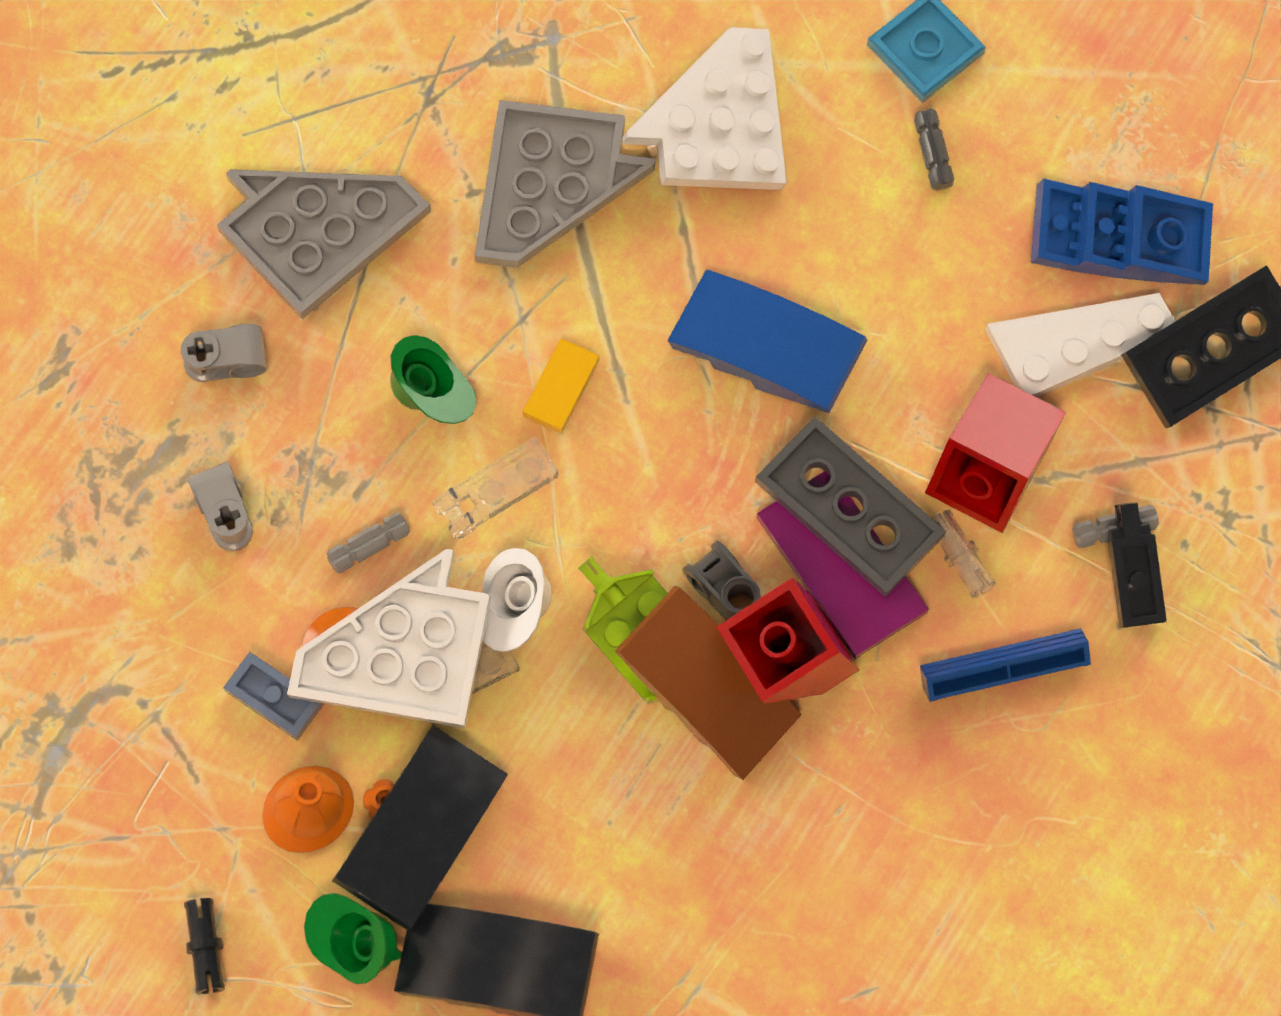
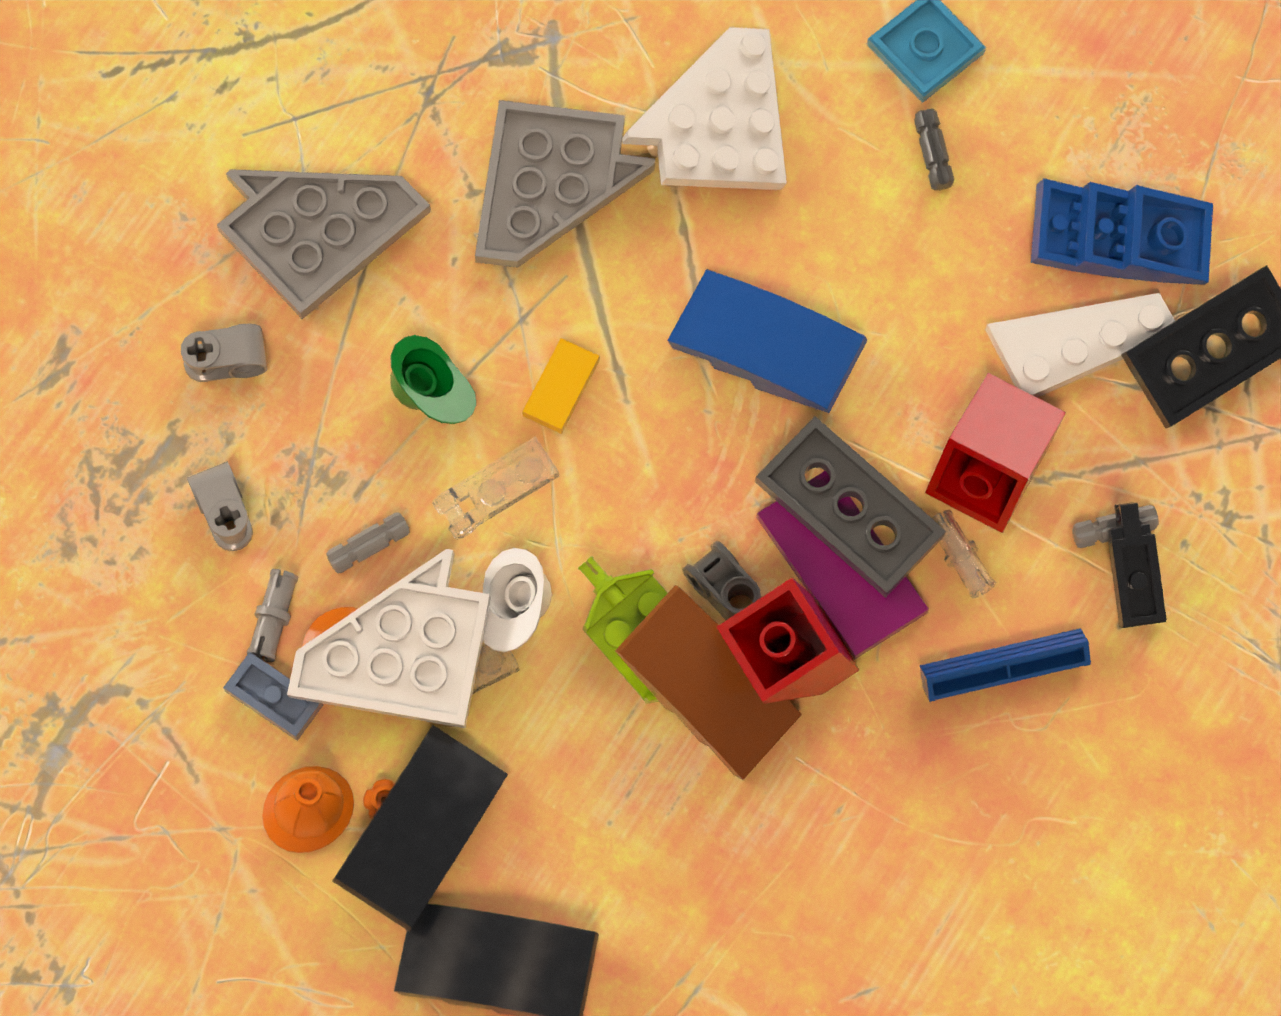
(204, 946): black pin -> none
(272, 614): none -> light grey pin
(350, 938): green piece -> none

